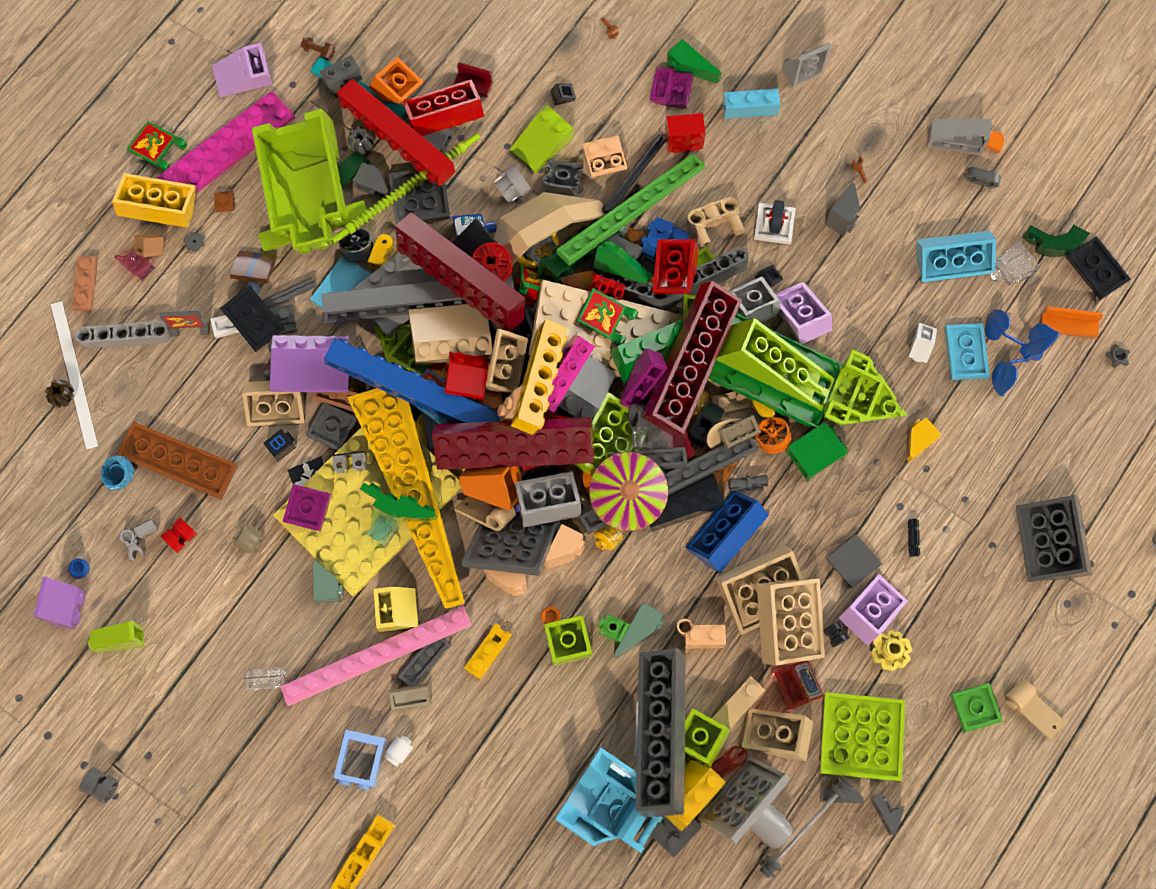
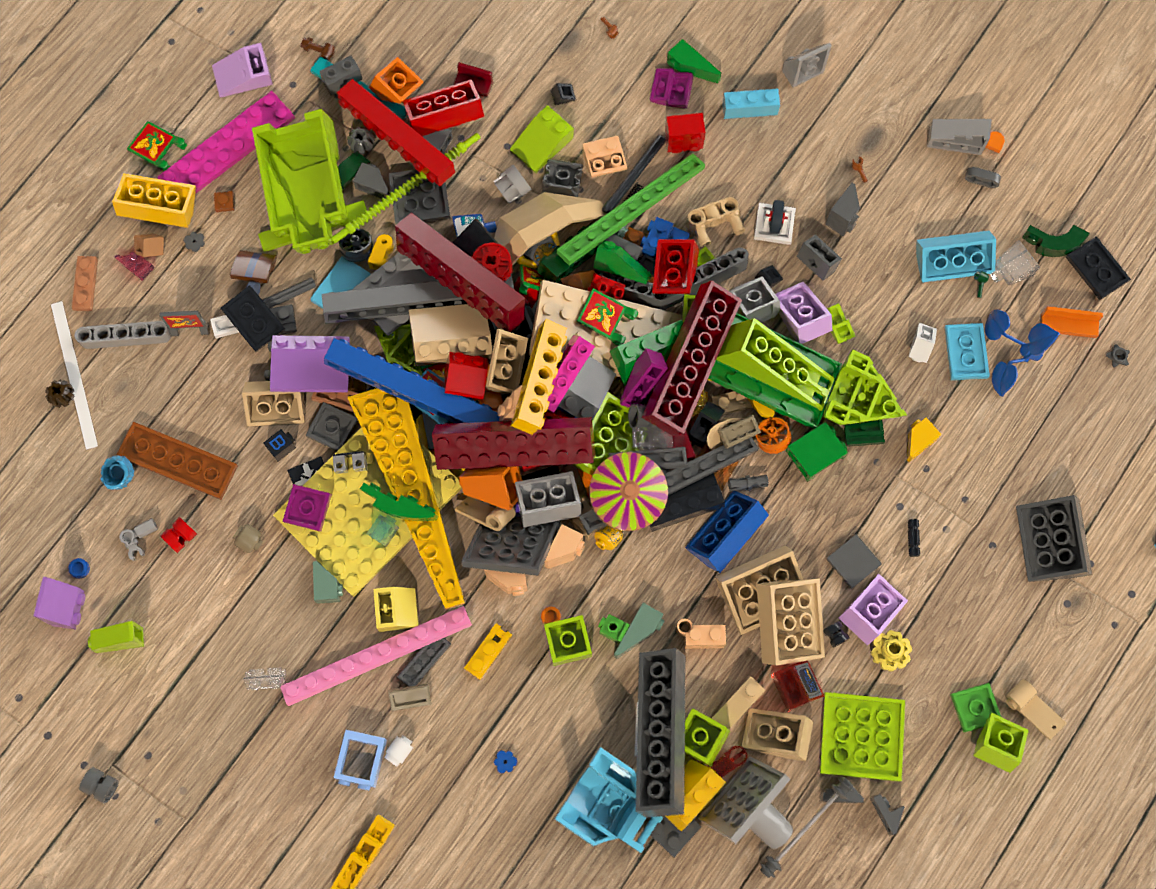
(501, 757): none -> blue plant
(819, 257): none -> dark grey brick
(841, 327): none -> lime slope
(864, 433): none -> dark green plate
(982, 277): none -> dark green hand
(1001, 743): none -> lime slope

